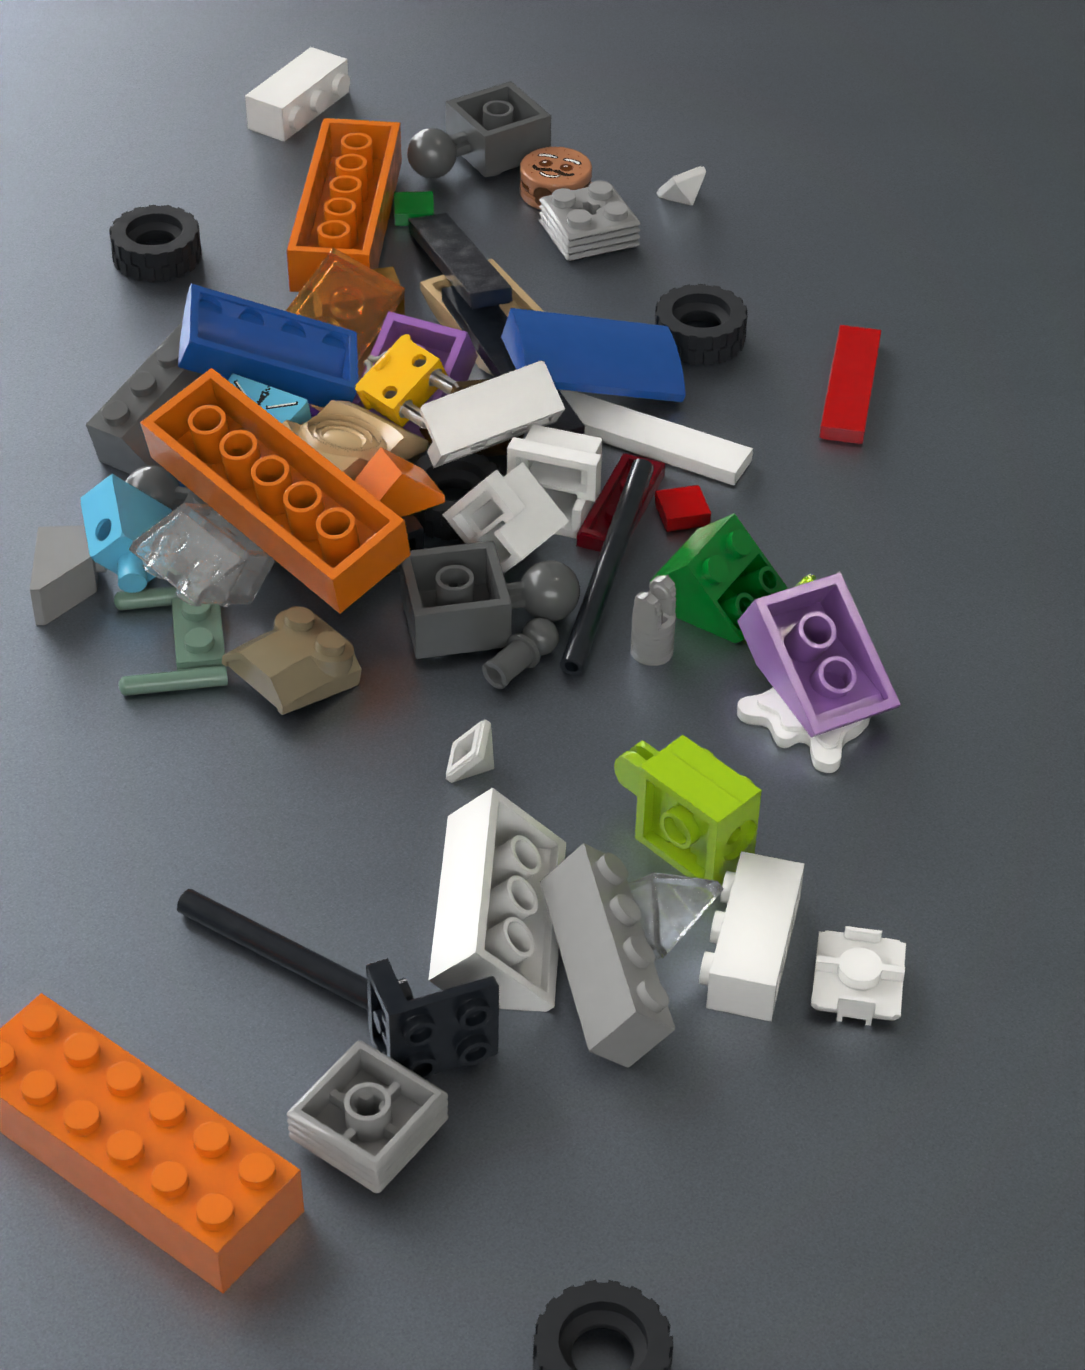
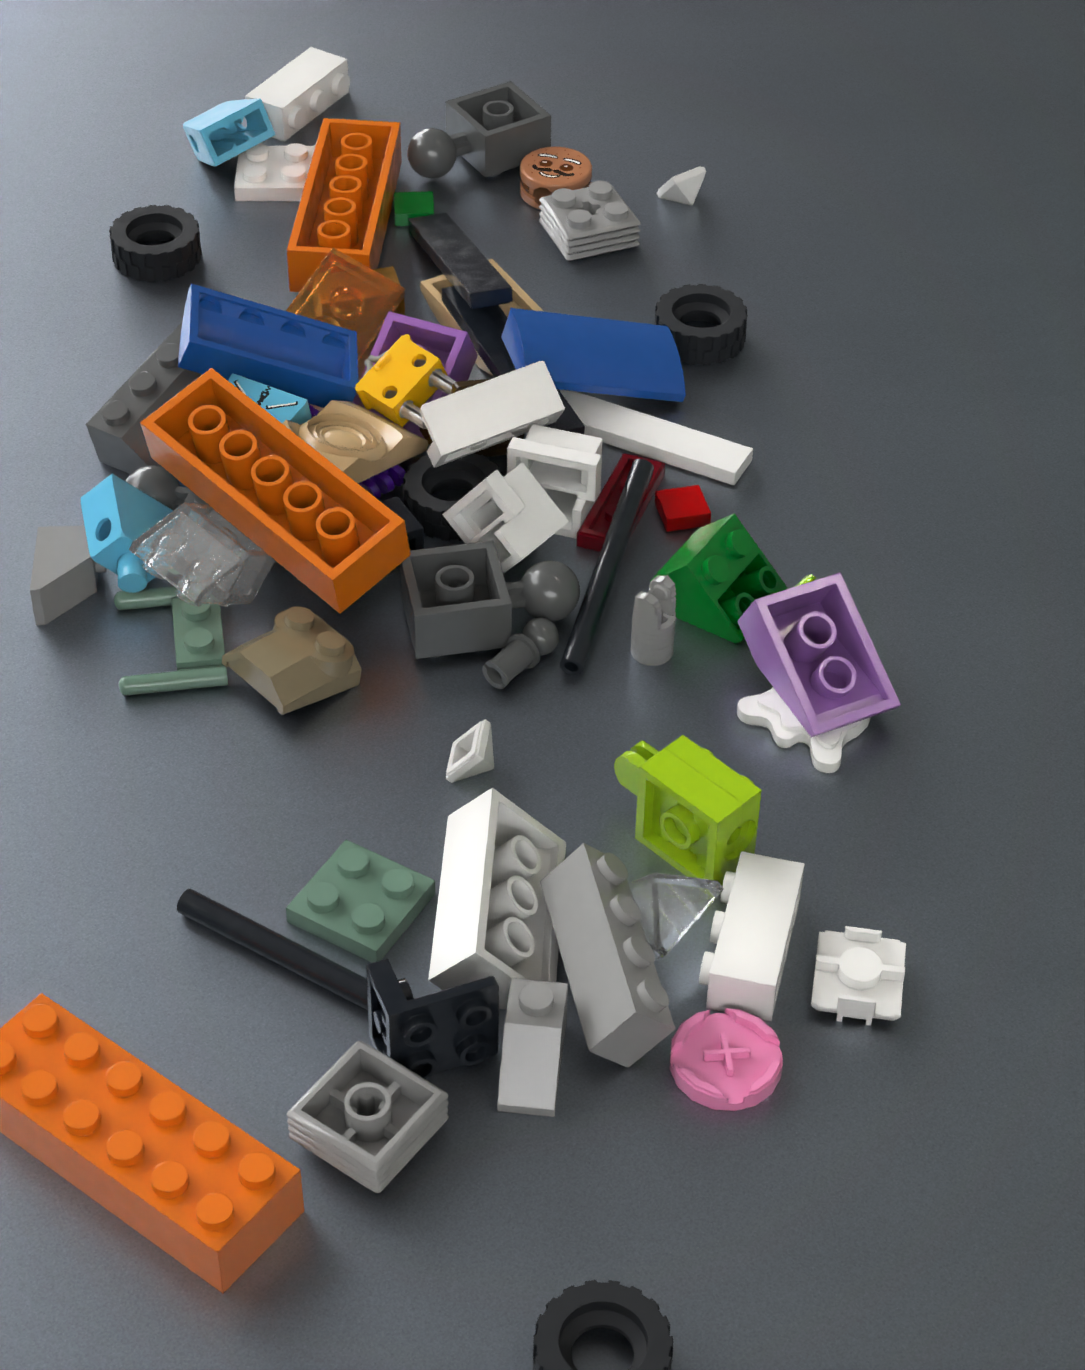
(220, 136): none -> medium azure torso
(272, 172): none -> white plate
(361, 901): none -> sand green plate
(399, 484): orange slope -> none
(532, 1047): none -> light grey slope
(726, 1059): none -> bright pink tile
(850, 384): red tile -> none

